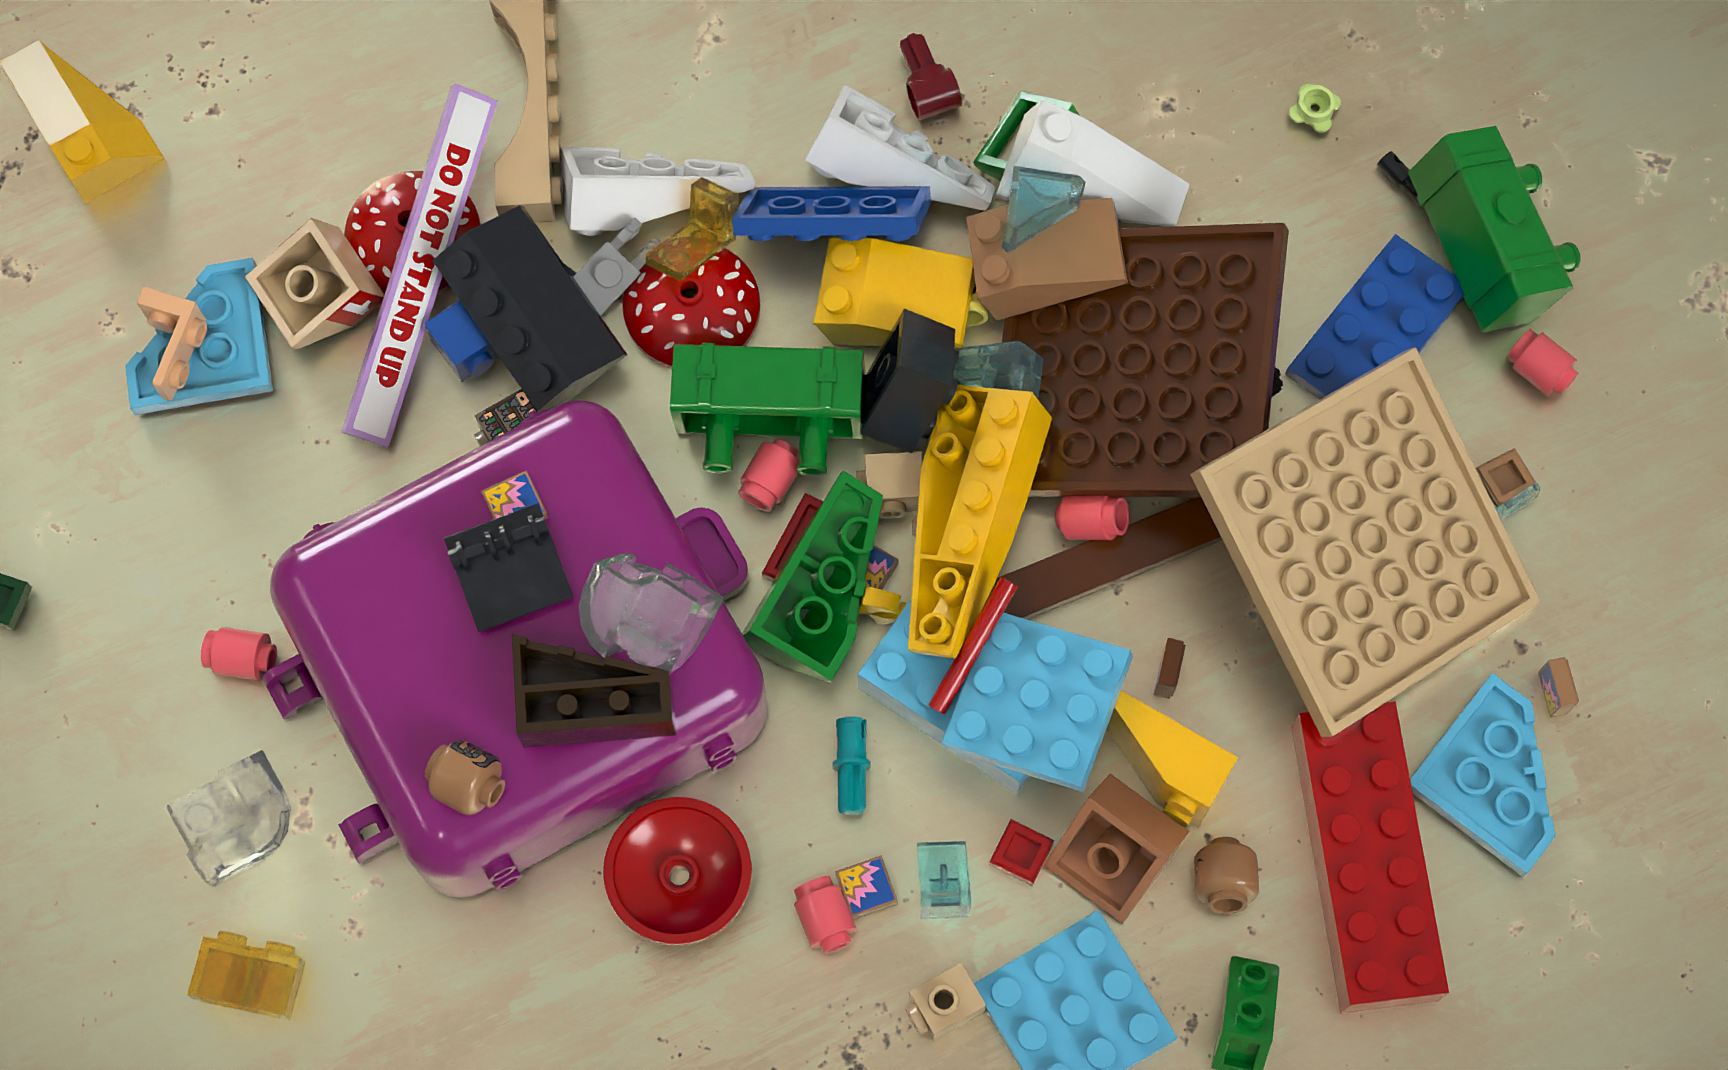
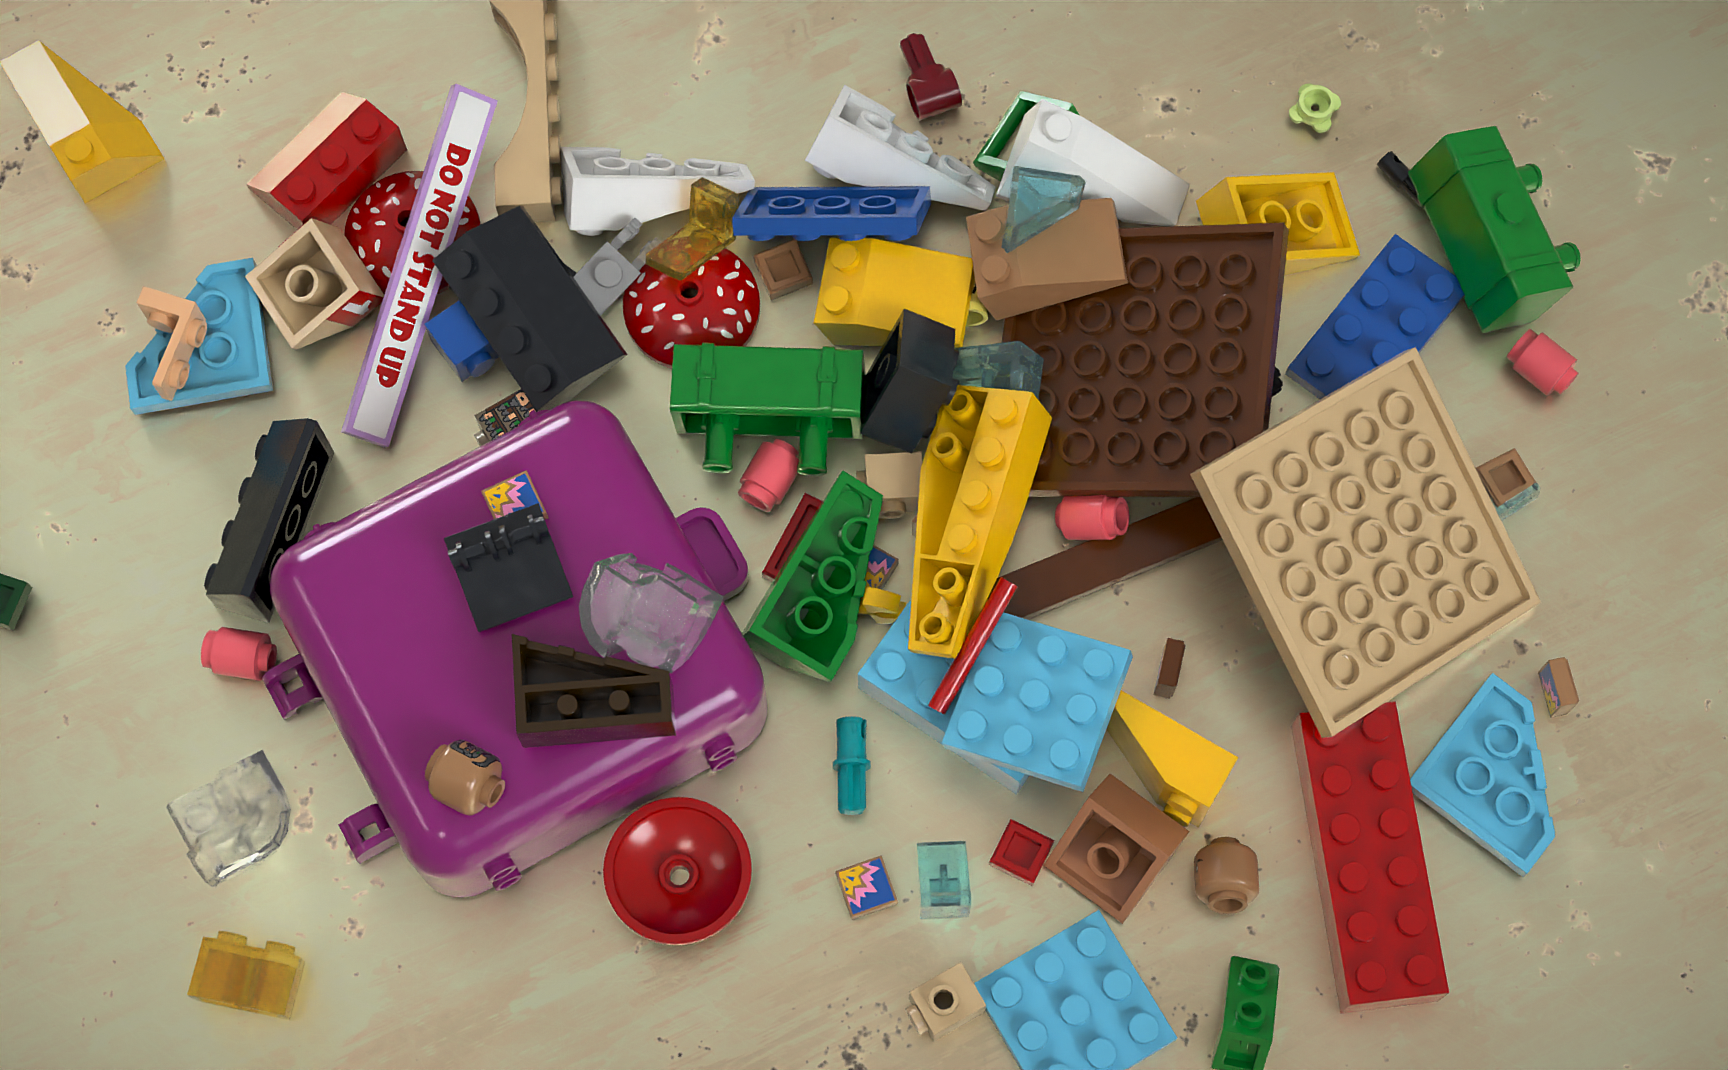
(270, 516): none -> black slope
(330, 162): none -> red slope
(783, 269): none -> medium nougat tile
(824, 914): coral brick -> none
(1306, 204): none -> yellow slope

